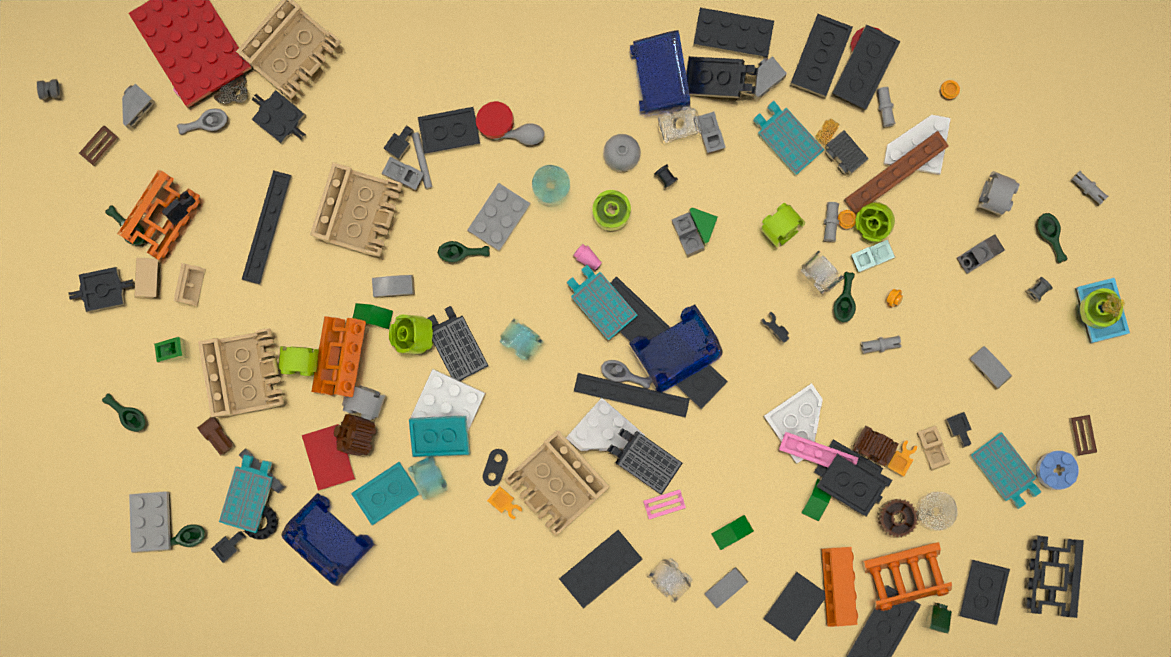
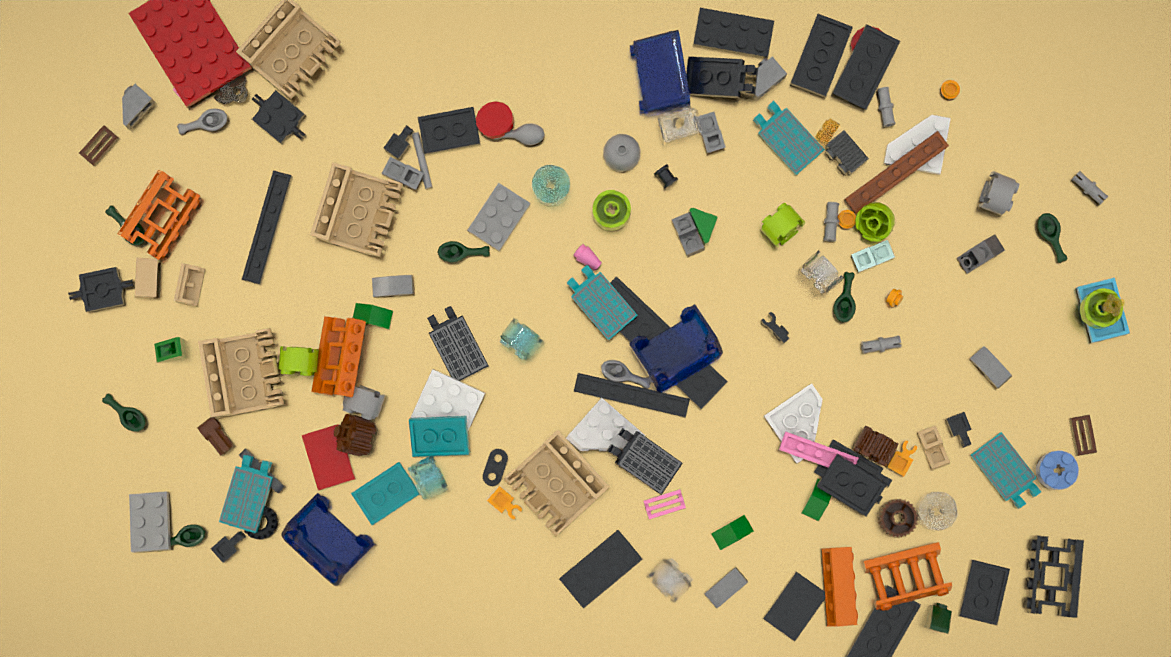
(48, 89): dark grey wheel -> none
(177, 209): black plate -> none
(411, 334): lime brick -> none
(1039, 289): dark grey bush -> none

